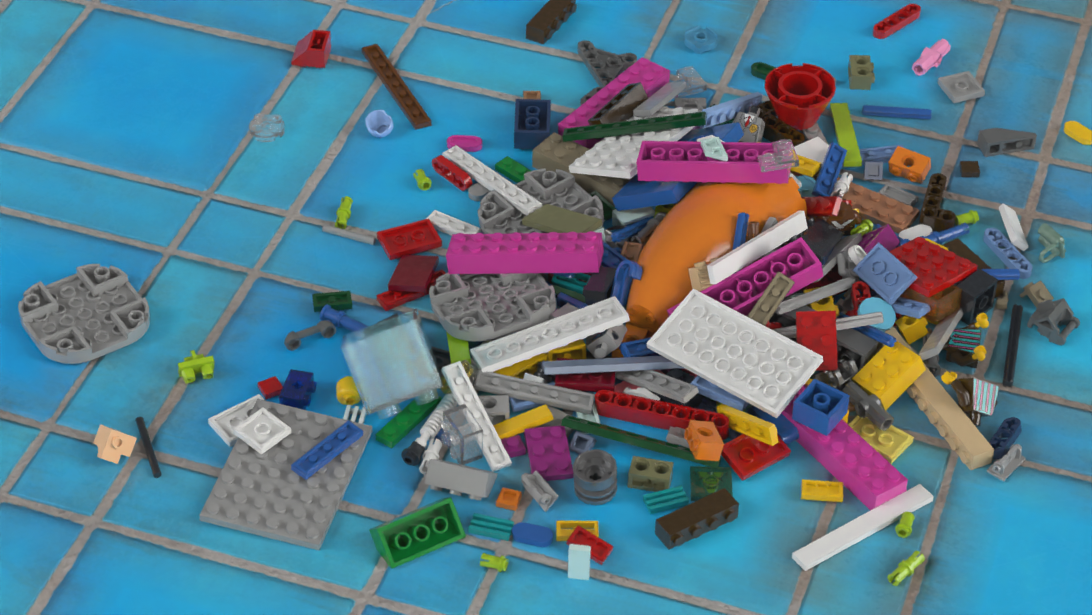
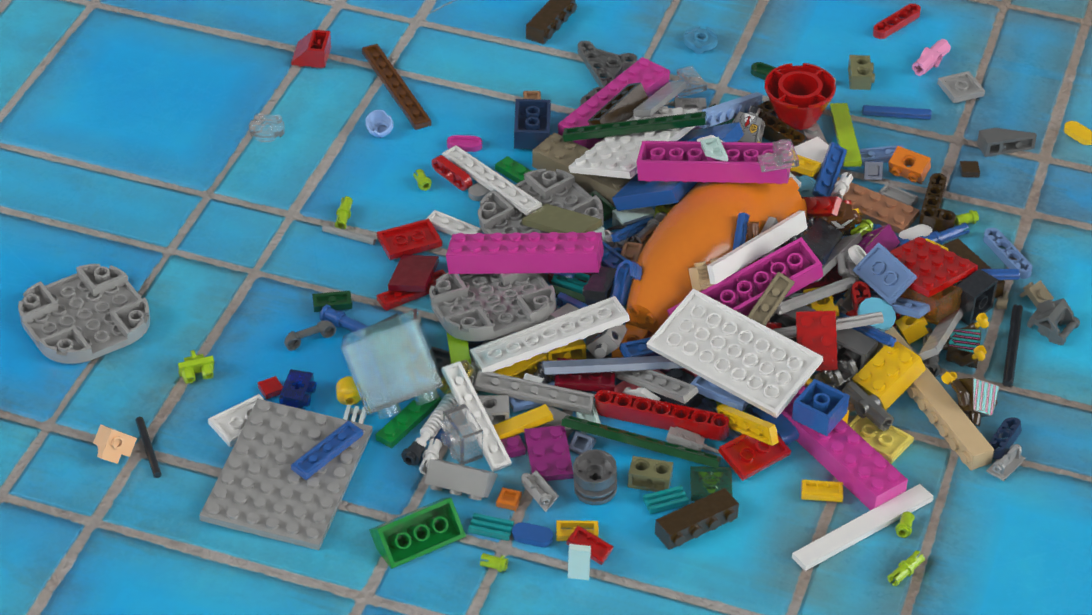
(262, 430): white tile -> none
(704, 440): orange brick -> none
(1013, 227): white tile -> none
(1052, 242): sand green piece -> none

